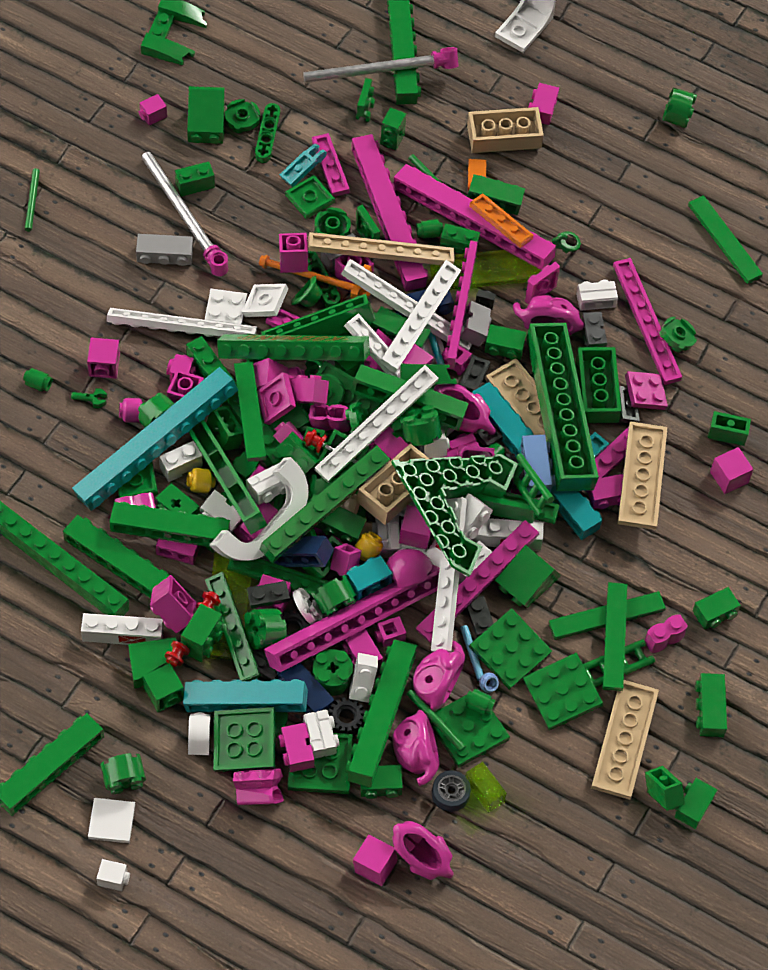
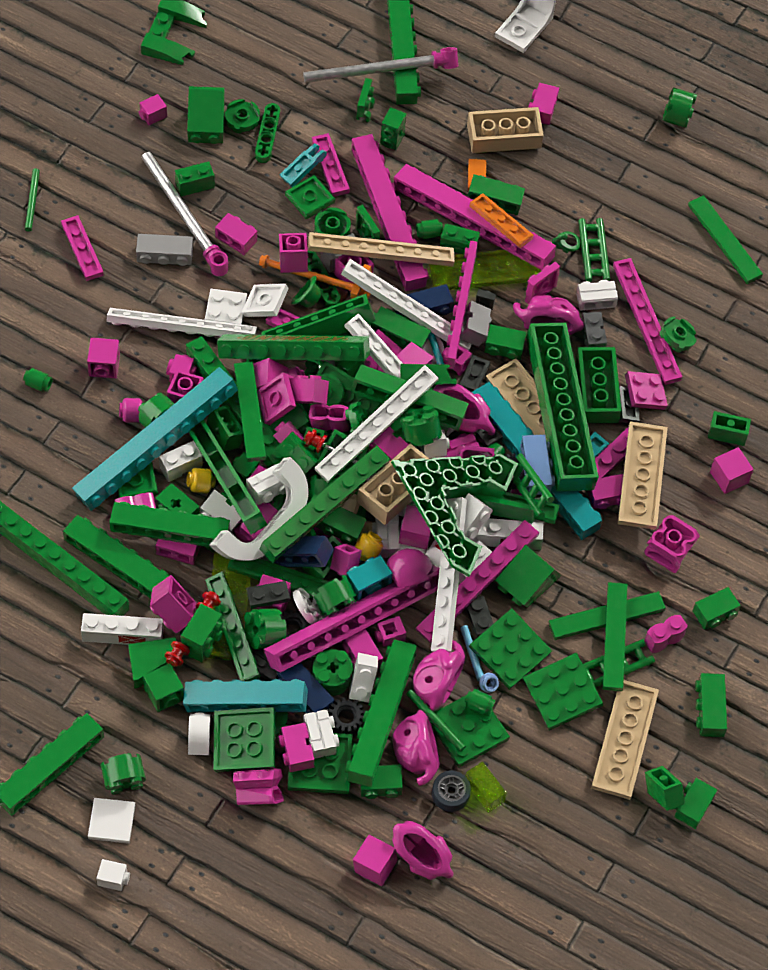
(82, 248): none -> dark pink plate
(92, 397): green bar -> none
(236, 233): none -> dark pink brick
(420, 316): white plate -> none
(422, 167): green bar -> none
(601, 242): none -> green bar
(671, 543): none -> dark pink piece

